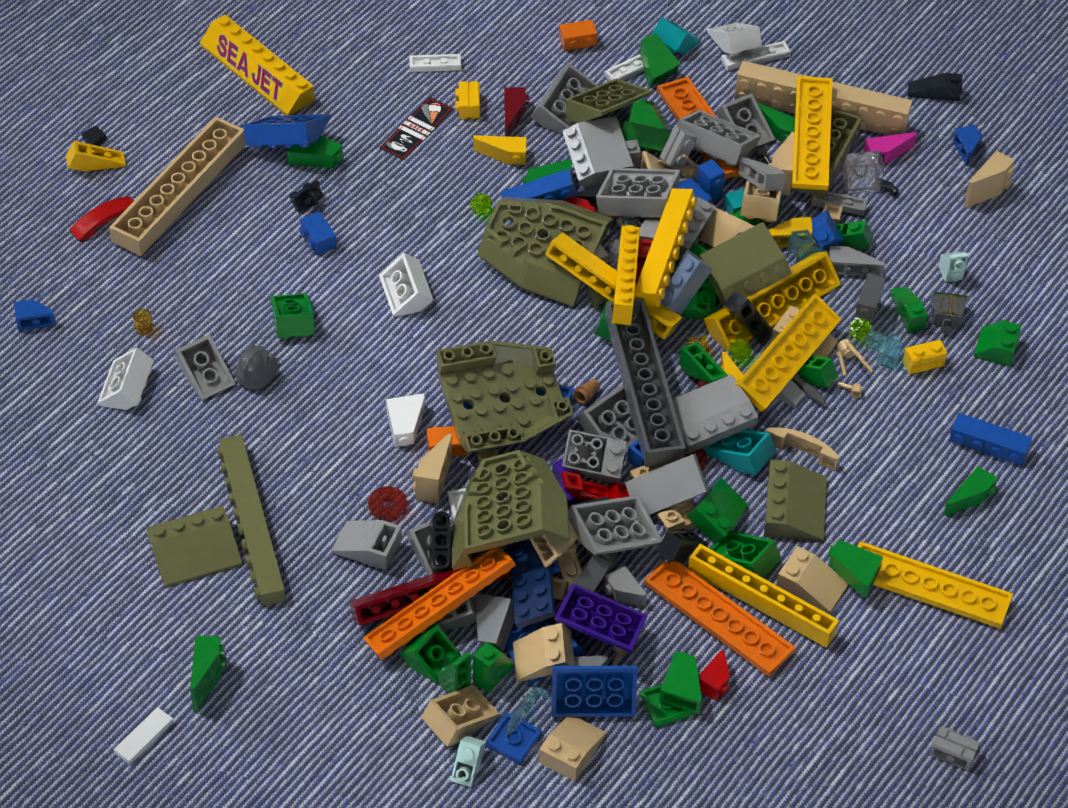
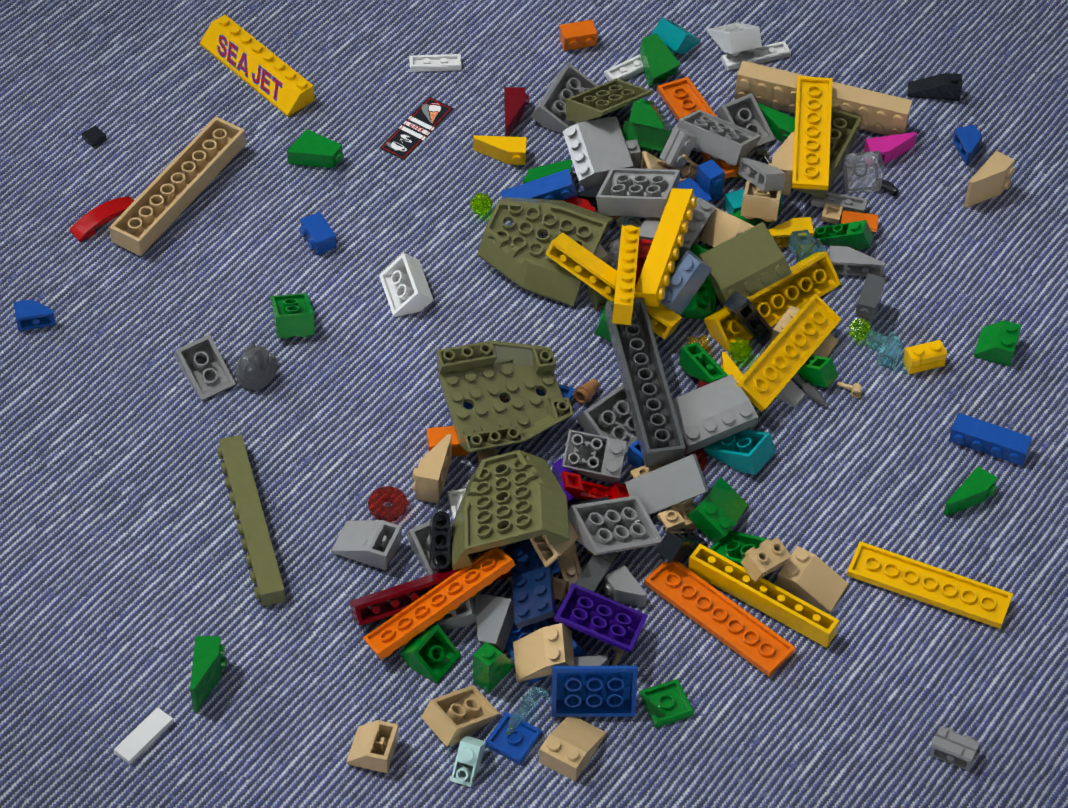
(92, 157): yellow slope -> none
(126, 380): white slope -> none
(142, 321): clear yellow wheel -> none
(193, 546): olive slope -> none
(285, 130): blue slope -> none
(306, 196): black hips -> none
(374, 746): none -> tan slope
(405, 418): white slope -> none
(456, 675): green slope -> none
(468, 99): yellow brick -> none
(682, 684): green slope -> none
(715, 677): red slope -> none
(765, 559): none -> tan brick
(795, 502): olive slope -> none
(805, 443): tan slope -> none
(826, 231): blue slope -> none
(847, 350): tan plant -> none
(850, 216): none -> orange slope
(855, 565): green slope -> none
(909, 308): green slope -> none
(947, 310): dark grey torso -> none
(953, 266): light aqua slope -> none

